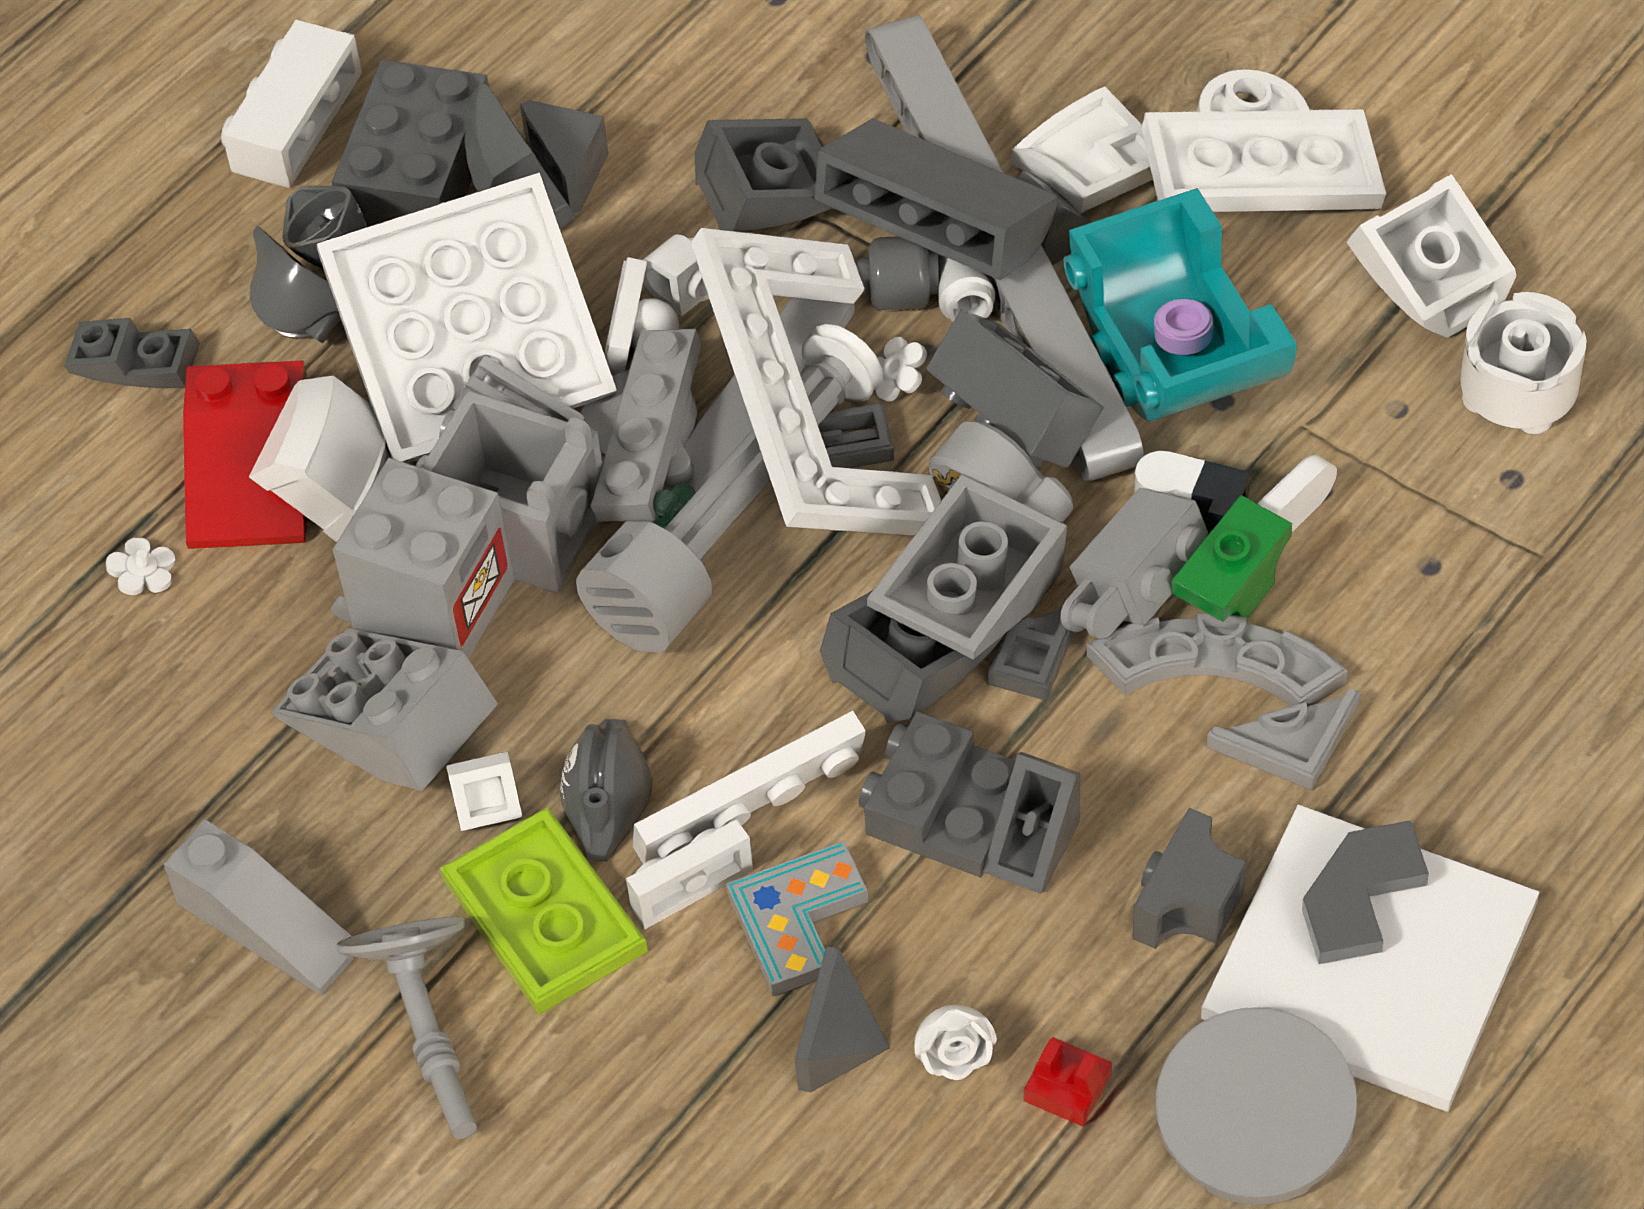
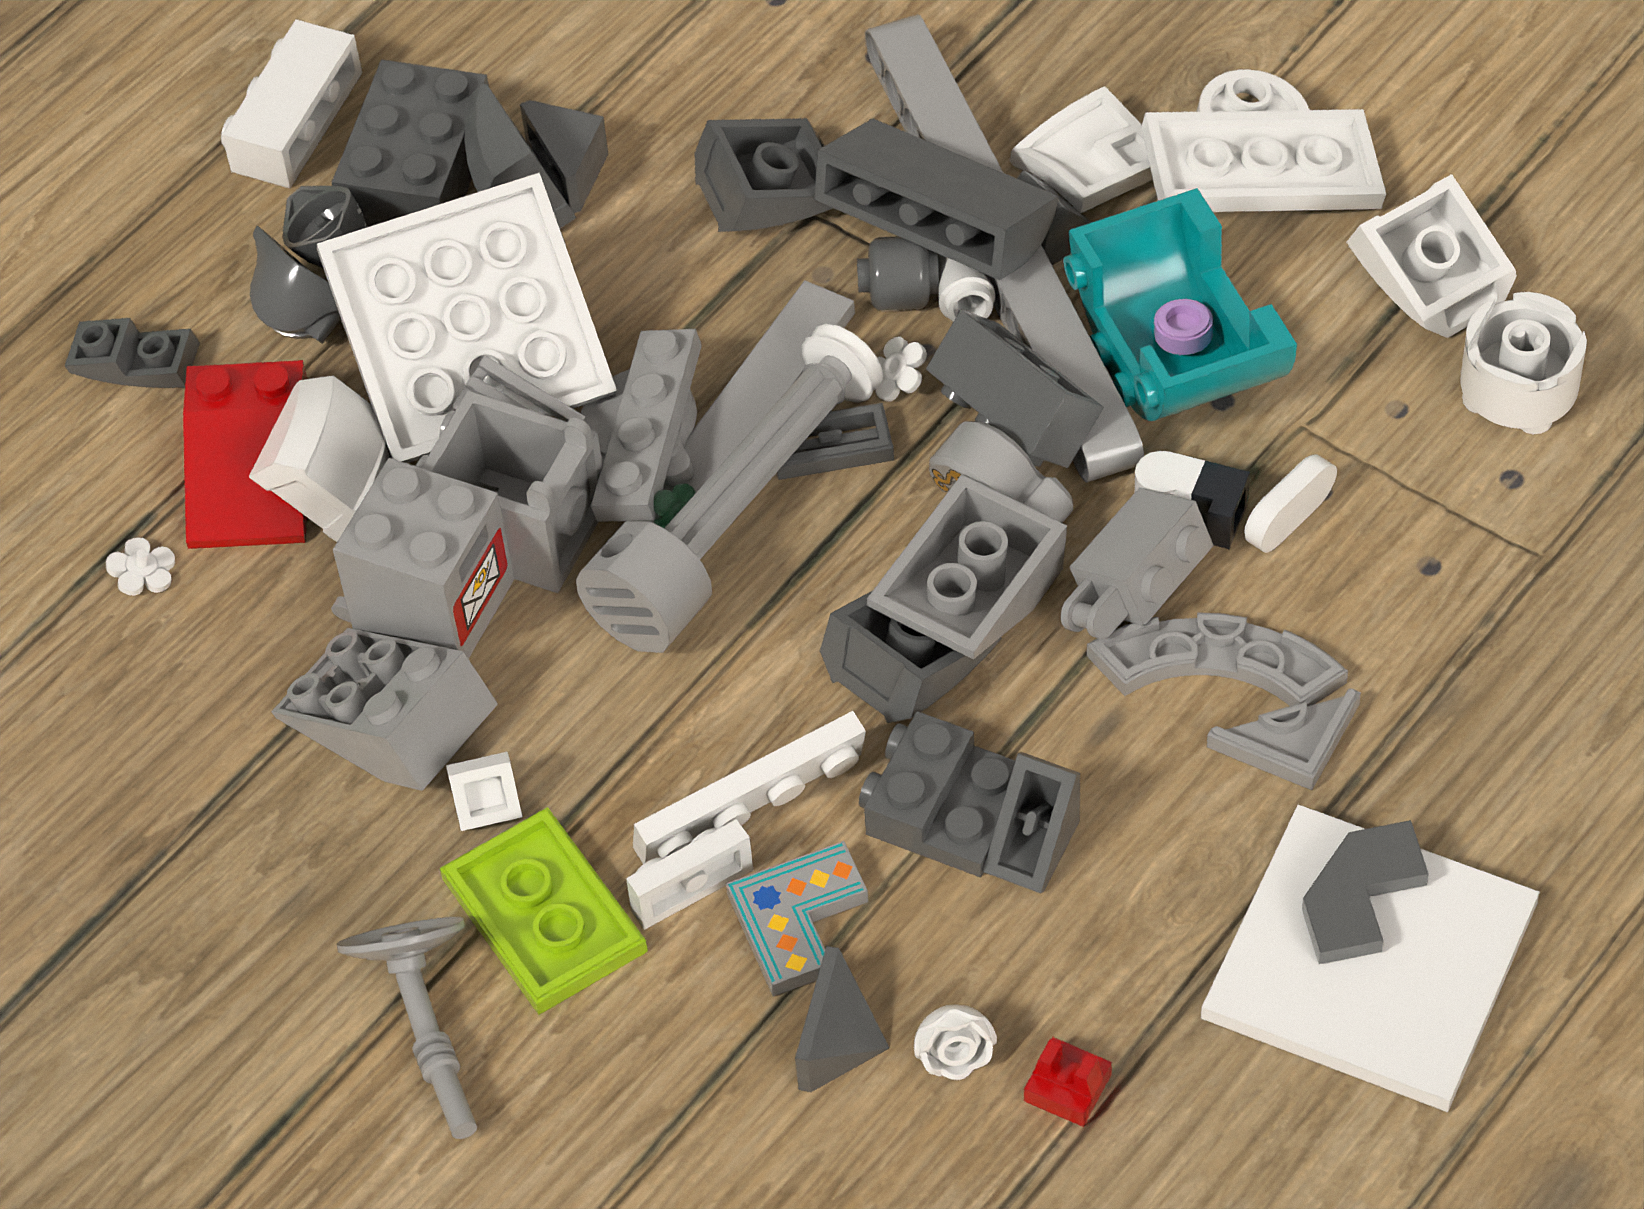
(256, 906): light grey slope -> none
(604, 787): dark grey hat -> none
(634, 316): white tile -> none
(675, 275): white plate -> none
(740, 278): white plate -> none
(1031, 656): dark grey tile -> none
(1188, 886): dark grey brick -> none
(1234, 562): green brick -> none
(1256, 1105): light grey tile -> none

